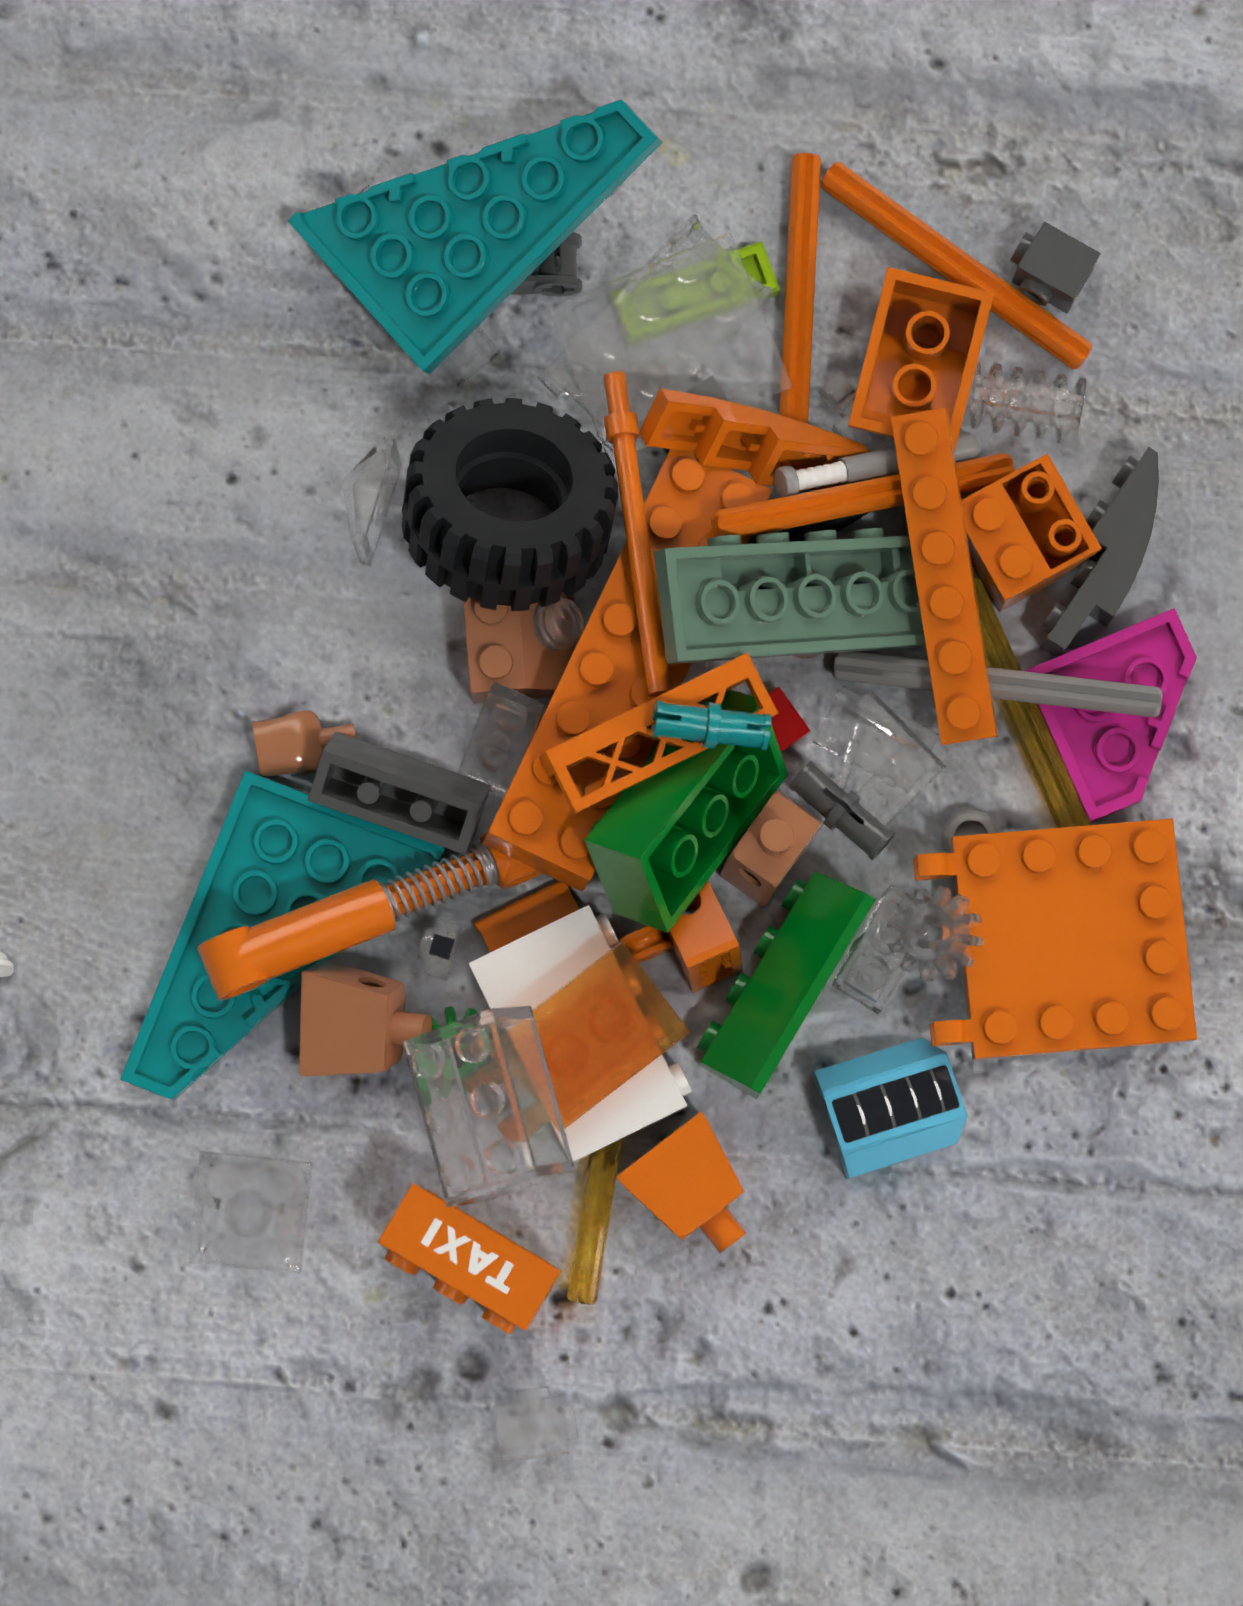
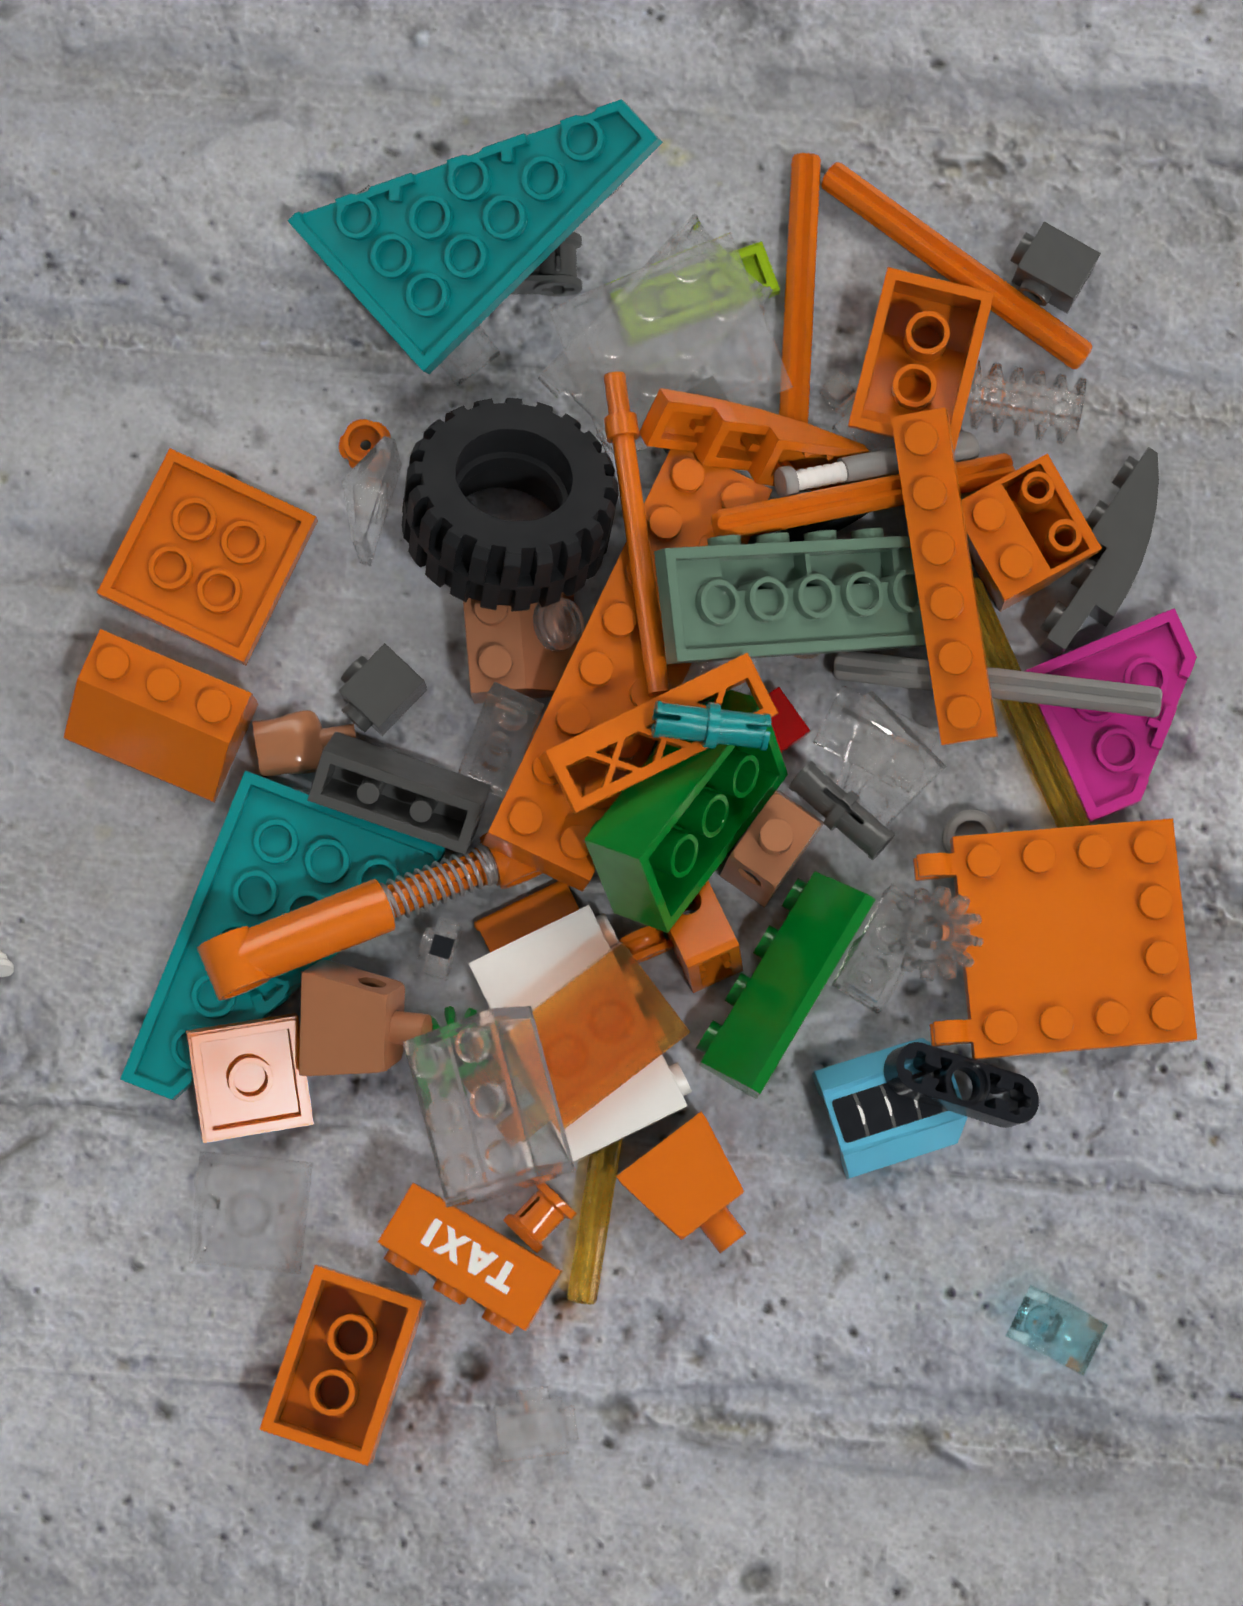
(158, 715): none -> orange slope
(207, 556): none -> orange plate
(248, 1078): none -> tile
(343, 1365): none -> orange brick
(355, 434): none -> orange plate
(380, 690): none -> dark grey brick
(539, 1216): none -> orange bush
(938, 1089): none -> black beam
(1057, 1330): none -> clear light blue brick

